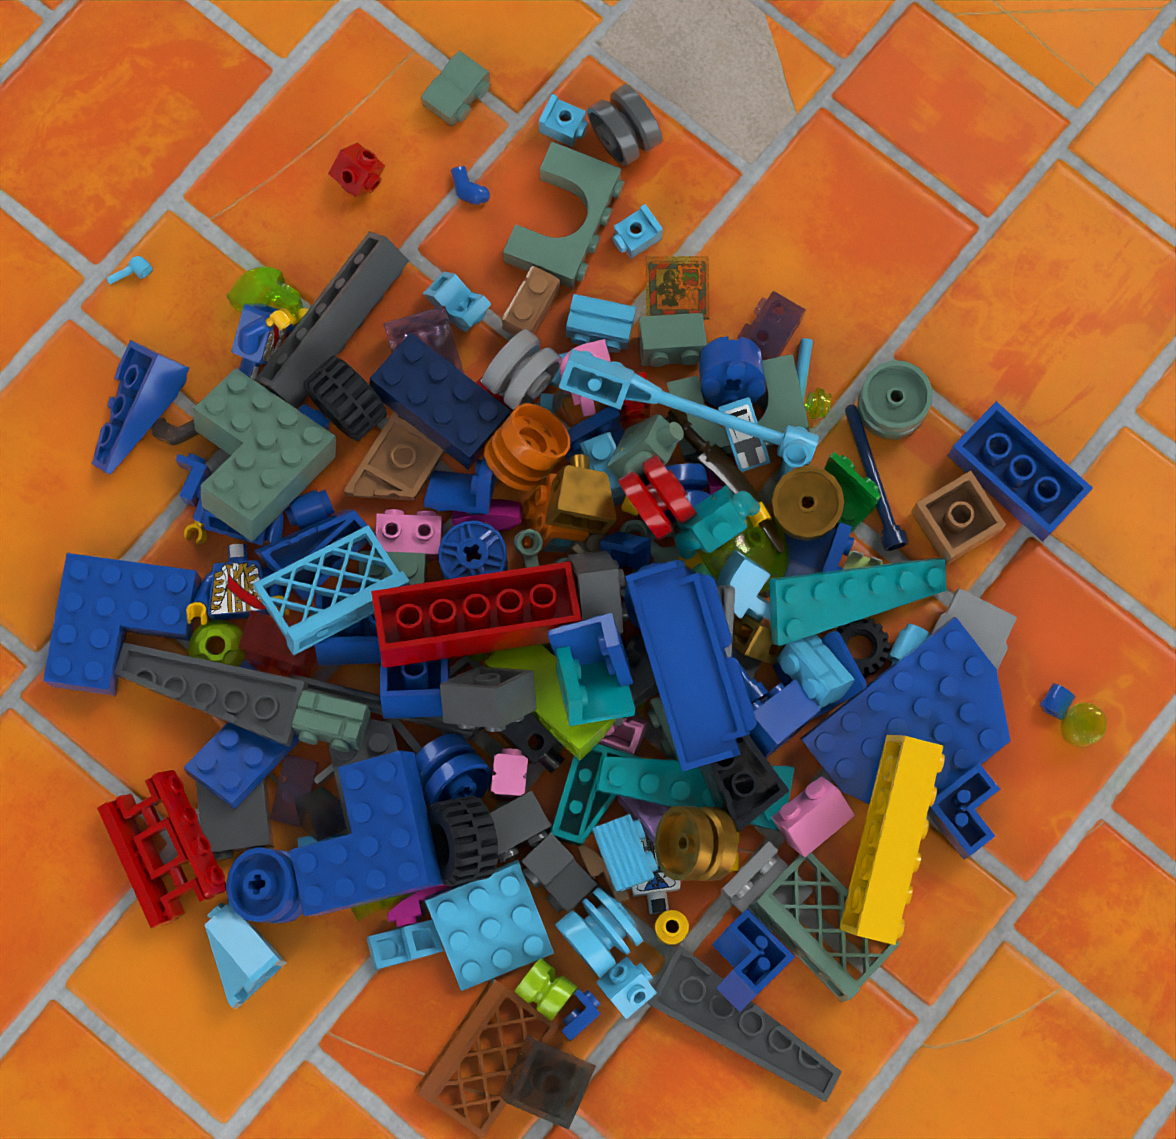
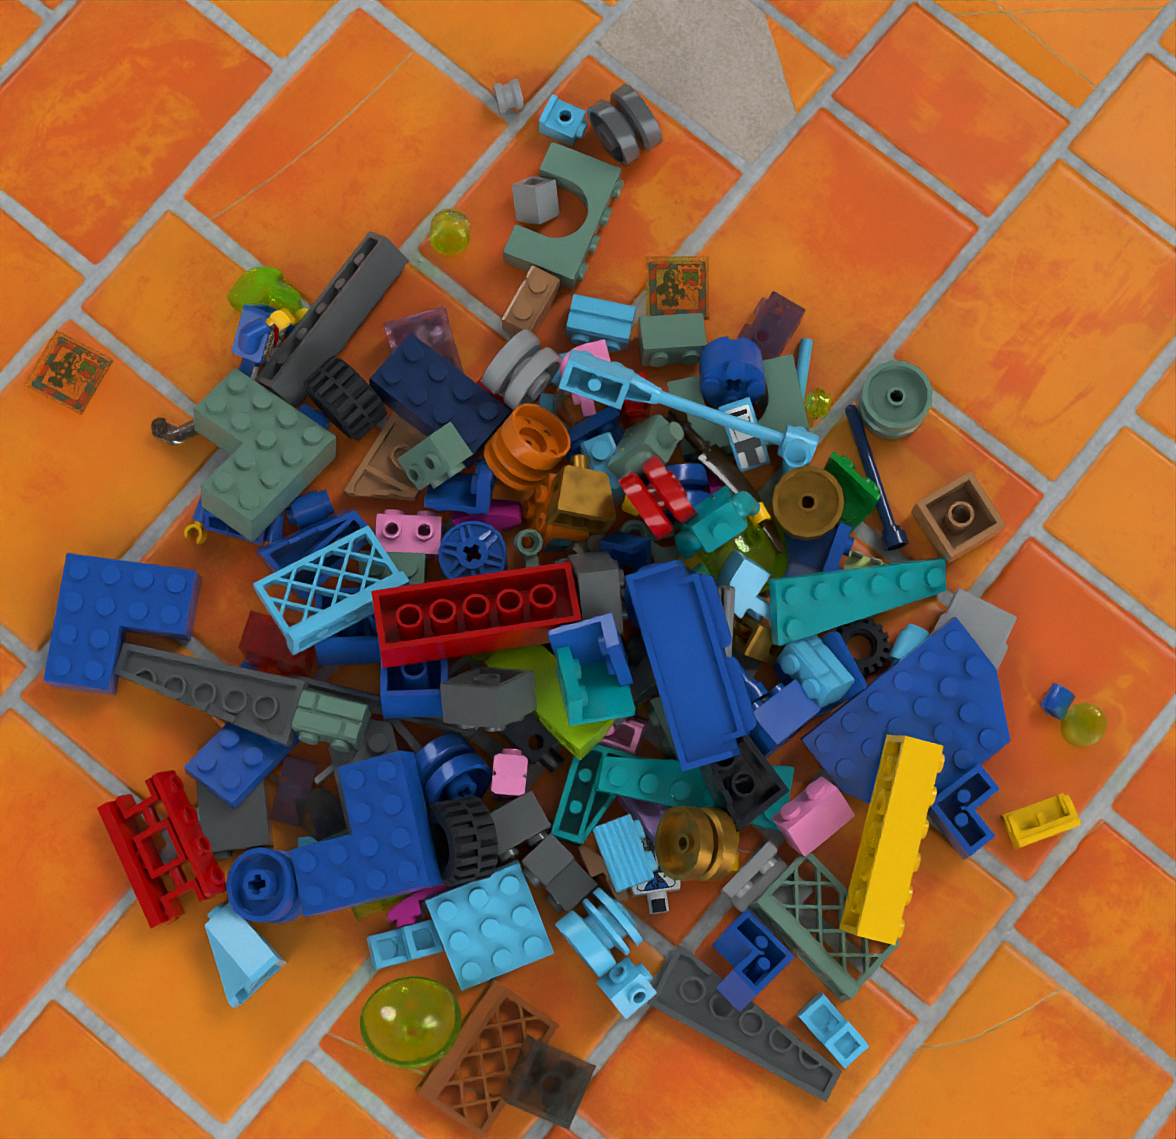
(68, 372): none -> clear yellow tile
(136, 265): medium azure hand -> none
(145, 391): blue wedge -> none
(198, 474): blue bracket -> none
(218, 628): lime piece -> none
(229, 589): torso -> none
(357, 170): red brick -> none
(409, 1007): none -> clear neon green dish
(436, 457): none -> sand green brick
(449, 232): none -> clear neon green head
(456, 89): sand green brick -> none
(461, 304): medium azure brick -> none
(468, 190): blue arm -> none
(508, 96): none -> light grey wheel
(535, 199): none -> light grey panel
(545, 989): lime wheel -> none
(577, 1020): blue bracket -> none
(632, 243): medium azure brick -> none
(671, 938): yellow brick -> none
(832, 1030): none -> medium azure slope
(1019, 471): blue brick -> none
(1041, 820): none -> yellow hinge

